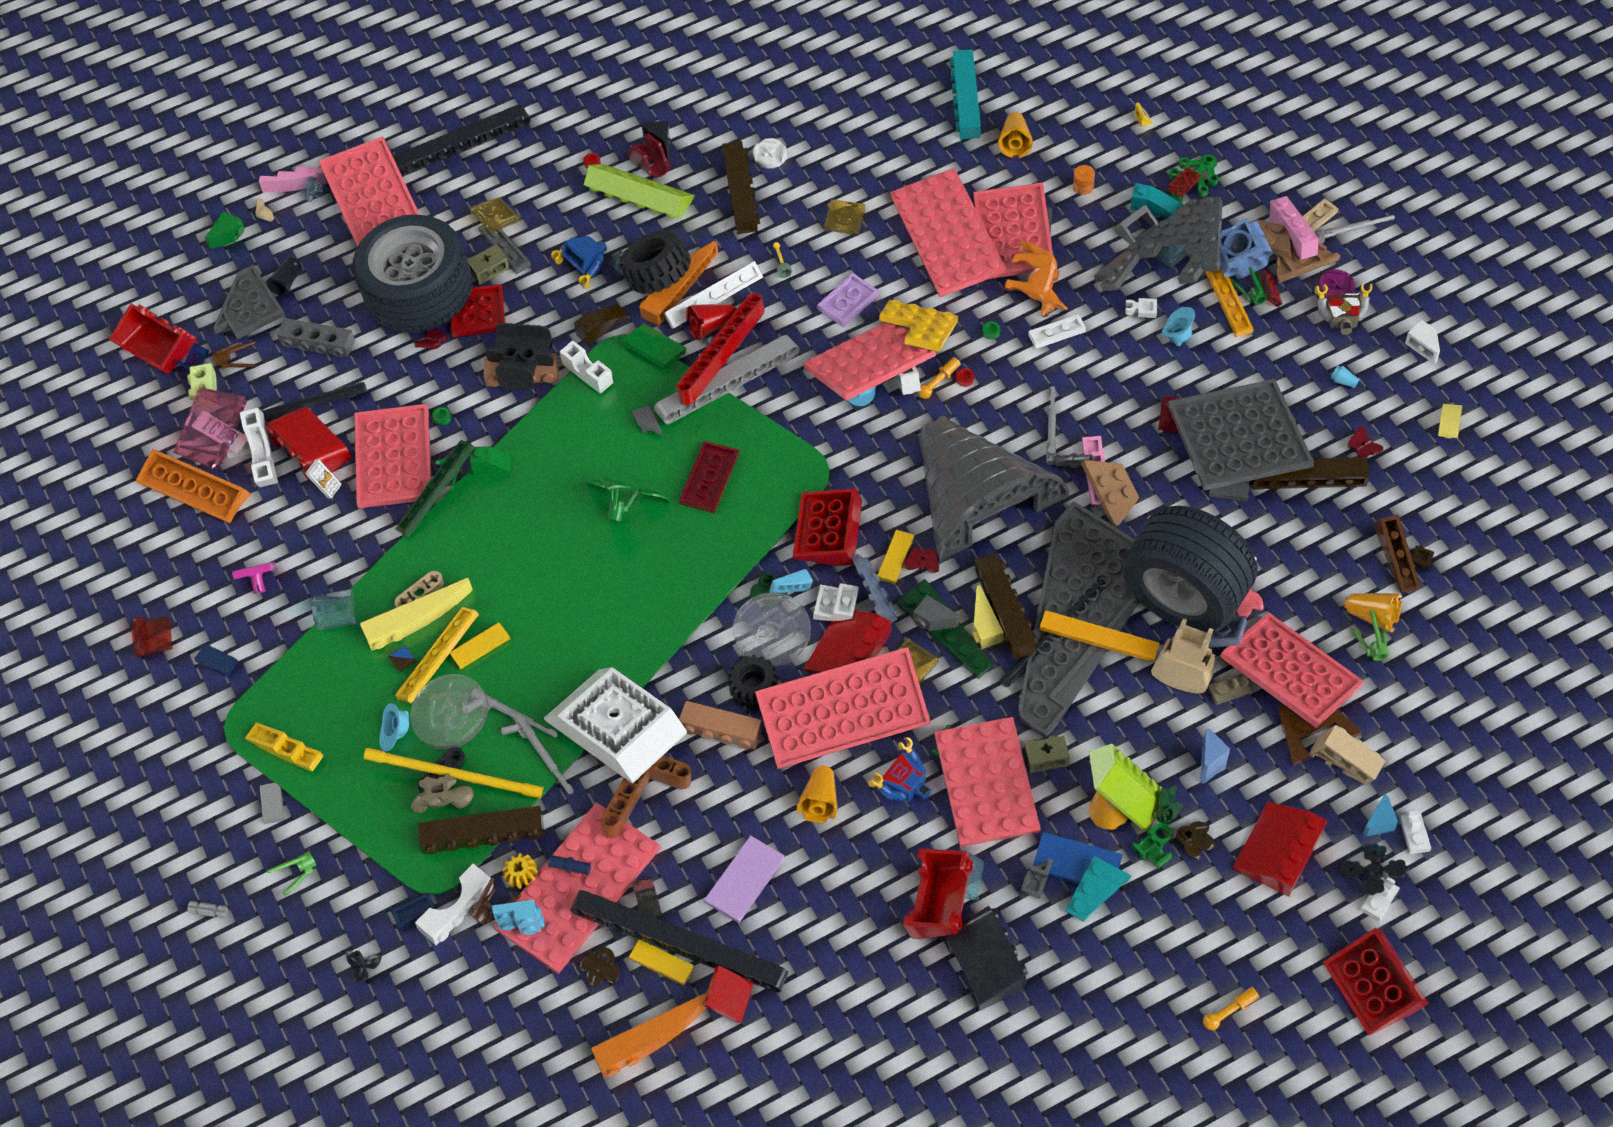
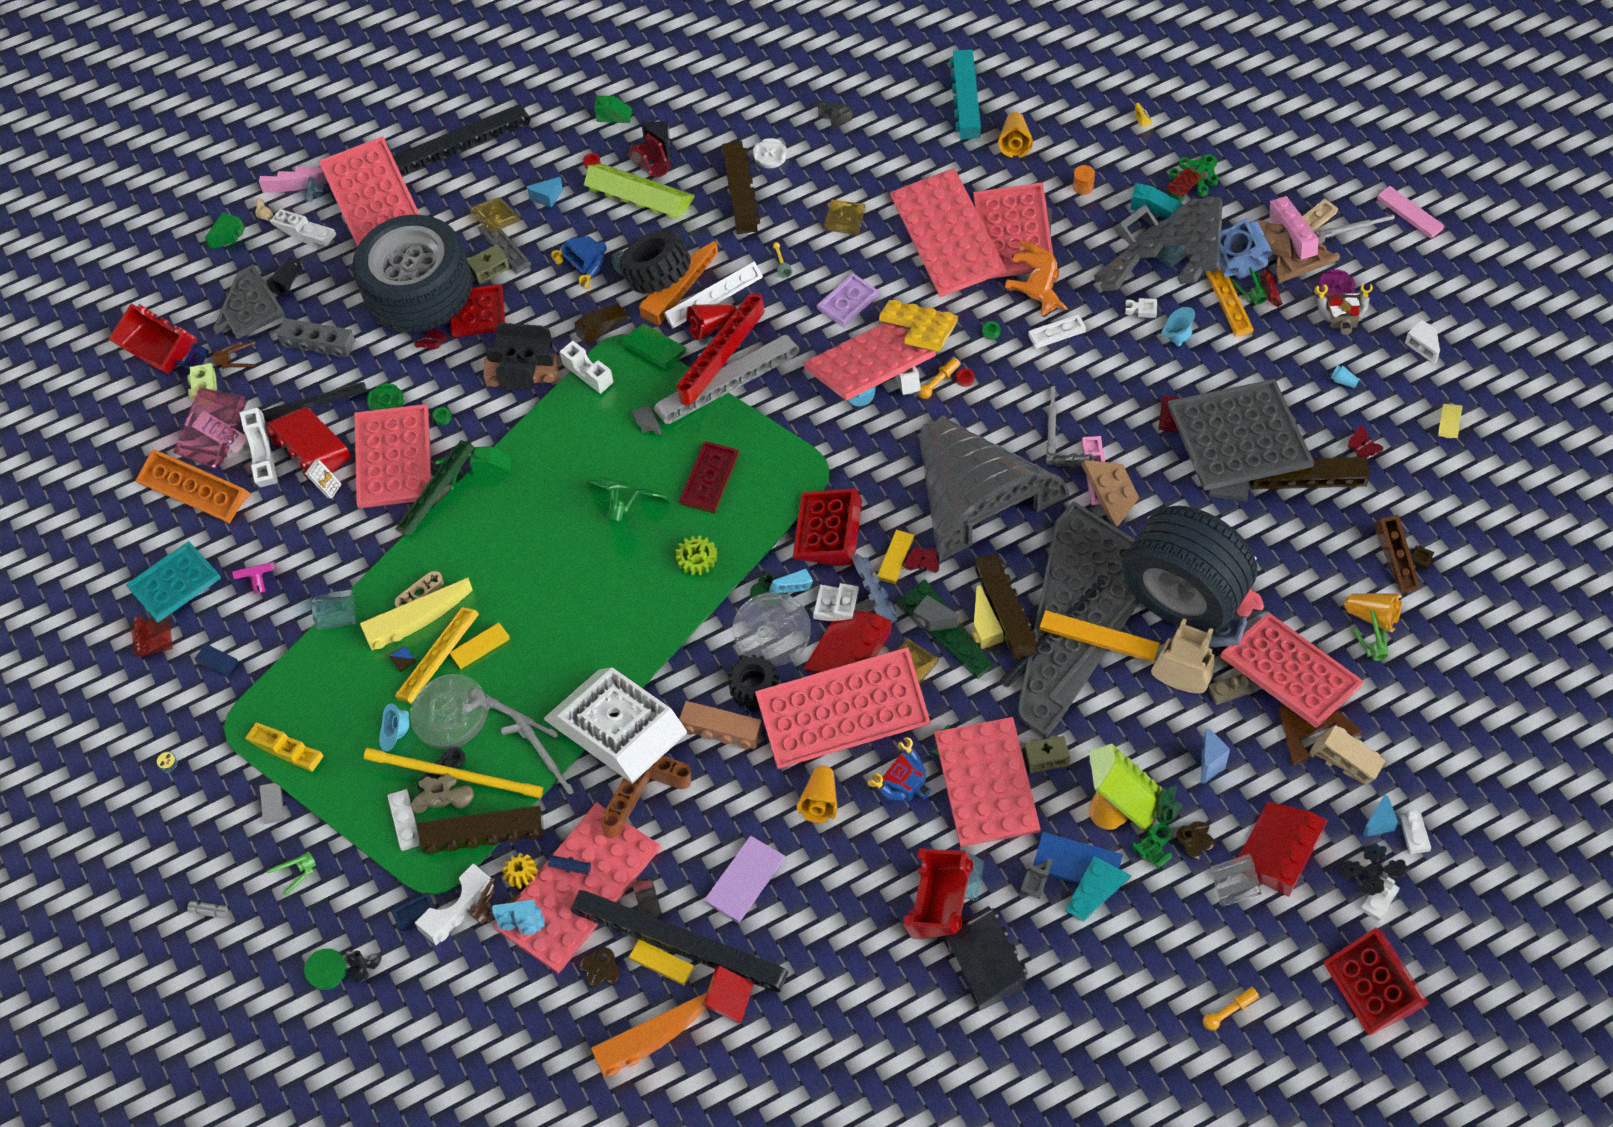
(166, 761): none -> tile
(173, 581): none -> teal plate
(301, 229): none -> white slope
(325, 969): none -> green tile
(385, 397): none -> green tile
(404, 819): none -> white plate
(546, 191): none -> dark azure slope
(612, 110): none -> green slope
(696, 555): none -> lime gear
(837, 113): none -> clear smoke slope
(1236, 880): none -> clear tile
(1410, 212): none -> bright pink tile

